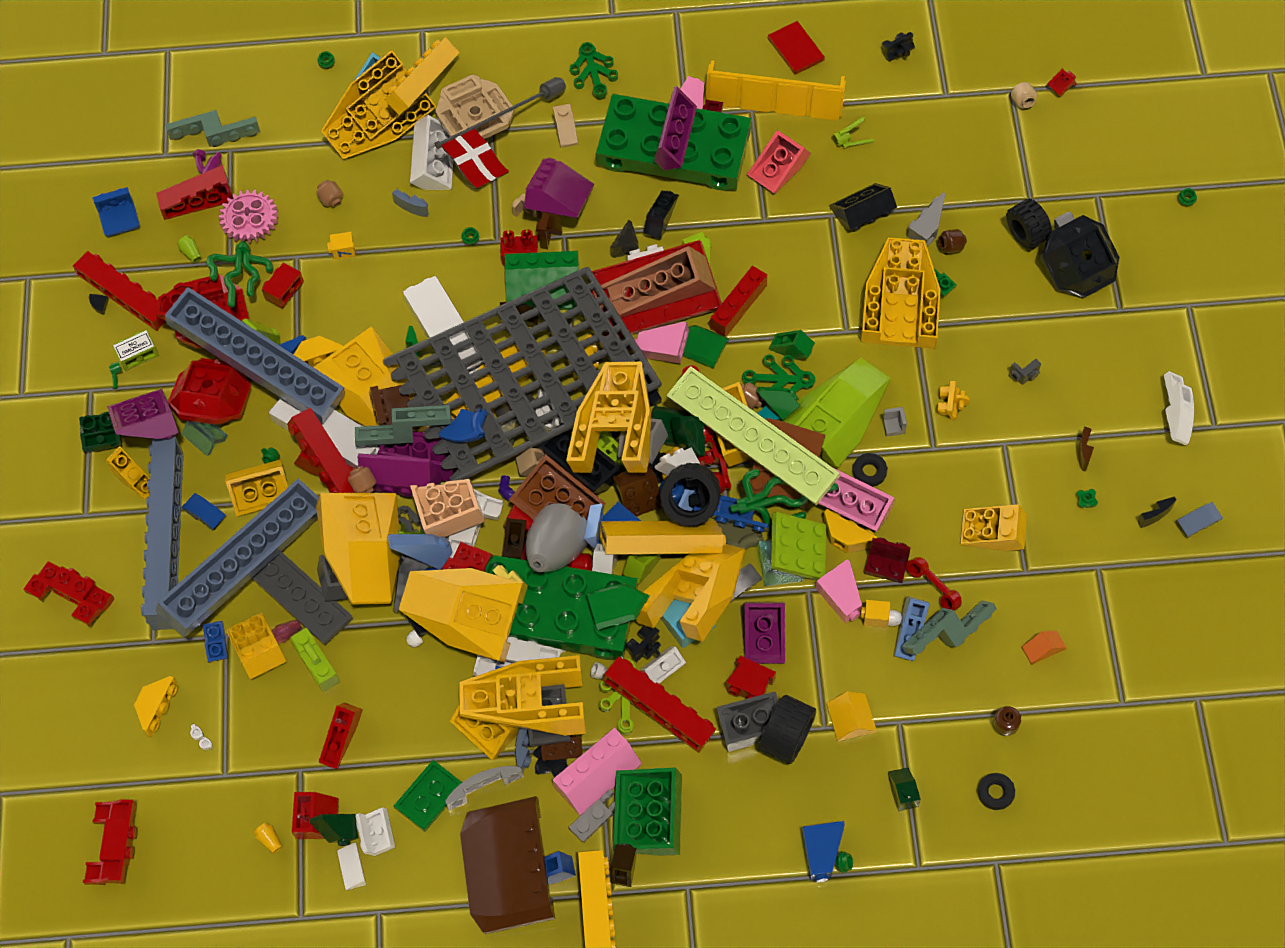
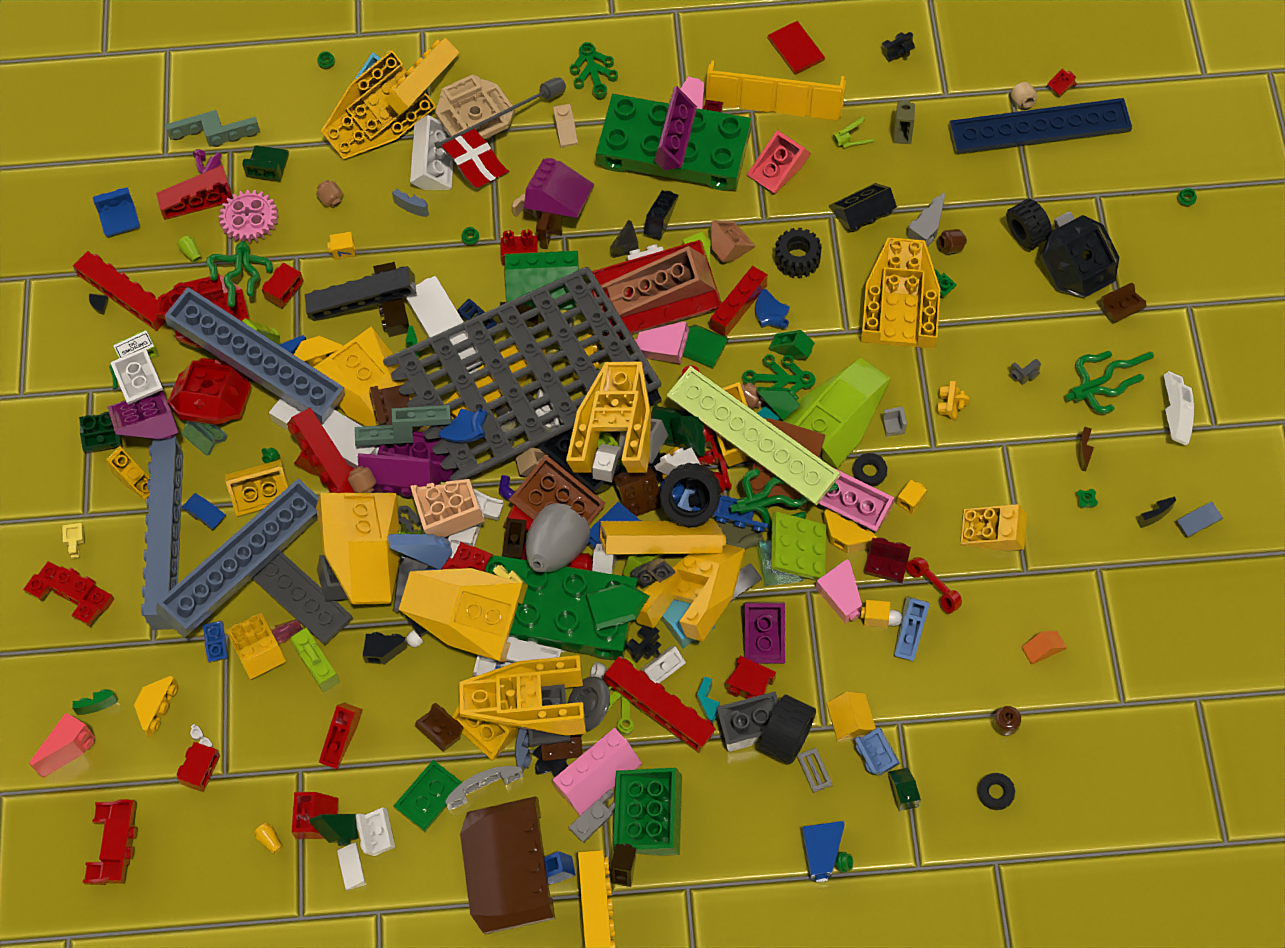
(62, 746): none -> coral slope
(73, 535): none -> light yellow plate
(100, 701): none -> green slope
(136, 376): none -> white slope
(198, 766): none -> red brick
(266, 163): none -> dark green bracket
(360, 293): none -> black brick
(383, 648): none -> black slope
(394, 310): none -> dark brown brick
(440, 727): none -> reddish brown bracket
(469, 308): none -> dark blue slope
(593, 524): light blue slope -> none
(595, 700): none -> dark grey wheel
(605, 462): none -> white slope
(652, 570): none -> flat silver slope
(707, 705): none -> teal slope
(729, 241): none -> nougat slope
(771, 311): none -> blue arm
(802, 241): none -> black tyre
(821, 786): none -> light grey tile
(877, 752): none -> medium blue bracket
(904, 114): none -> olive torso
(911, 496): none -> yellow brick
(949, 627): sand green bracket -> none
(1040, 125): none -> dark blue plate
(1090, 388): none -> green plant
(1122, 302): none -> reddish brown bracket

